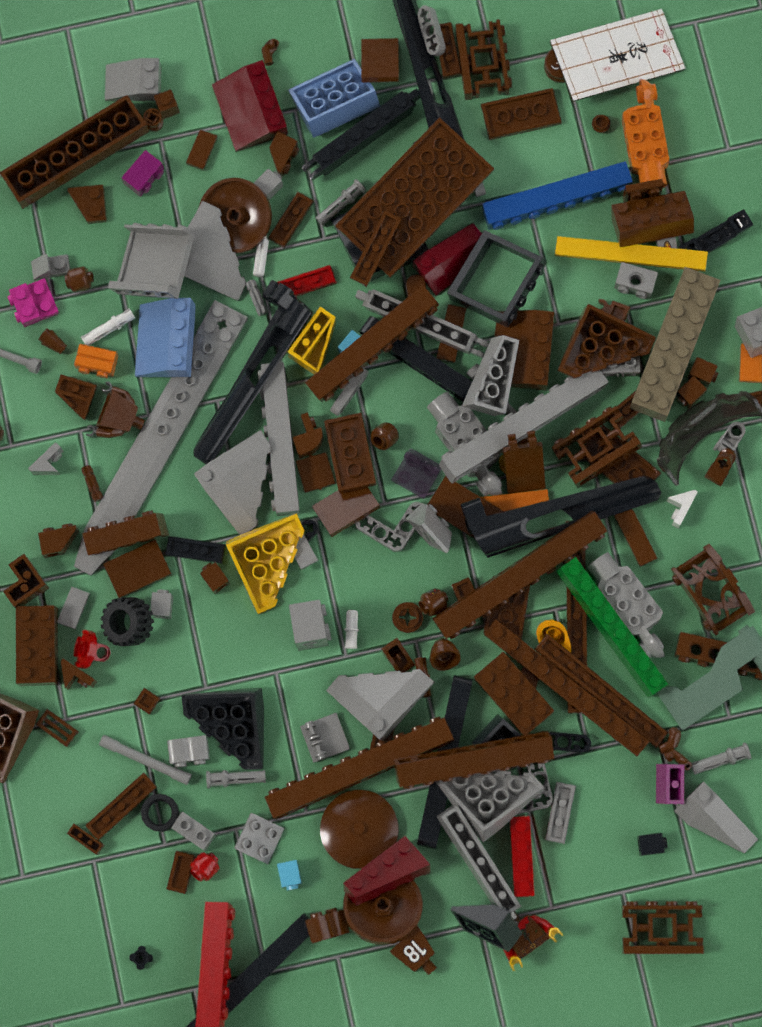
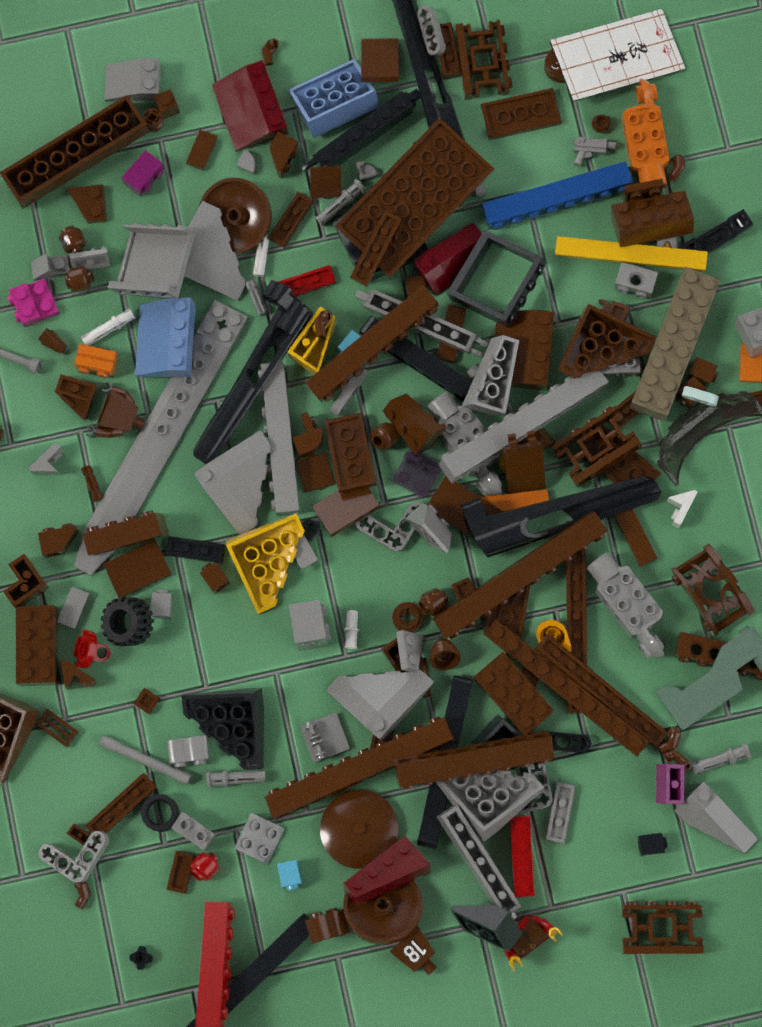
(72, 239): none -> reddish brown head
(80, 862): none -> light grey beam
(84, 894): none -> reddish brown arm
(90, 259): none -> light grey plate
(246, 162): none -> light grey tile
(270, 183): light grey brick -> none
(321, 321): none -> reddish brown arm
(325, 181): none -> reddish brown piece
(366, 171): none -> light grey tile
(409, 650): none -> light grey wing
(413, 424): none -> reddish brown wedge
(544, 437): none -> reddish brown tile
(586, 147): none -> light grey piece
(612, 627): green brick -> none
(678, 167): none -> reddish brown arm
(700, 396): none -> light aqua beam
(720, 468): reddish brown piece -> none
(728, 440): light grey piece -> none

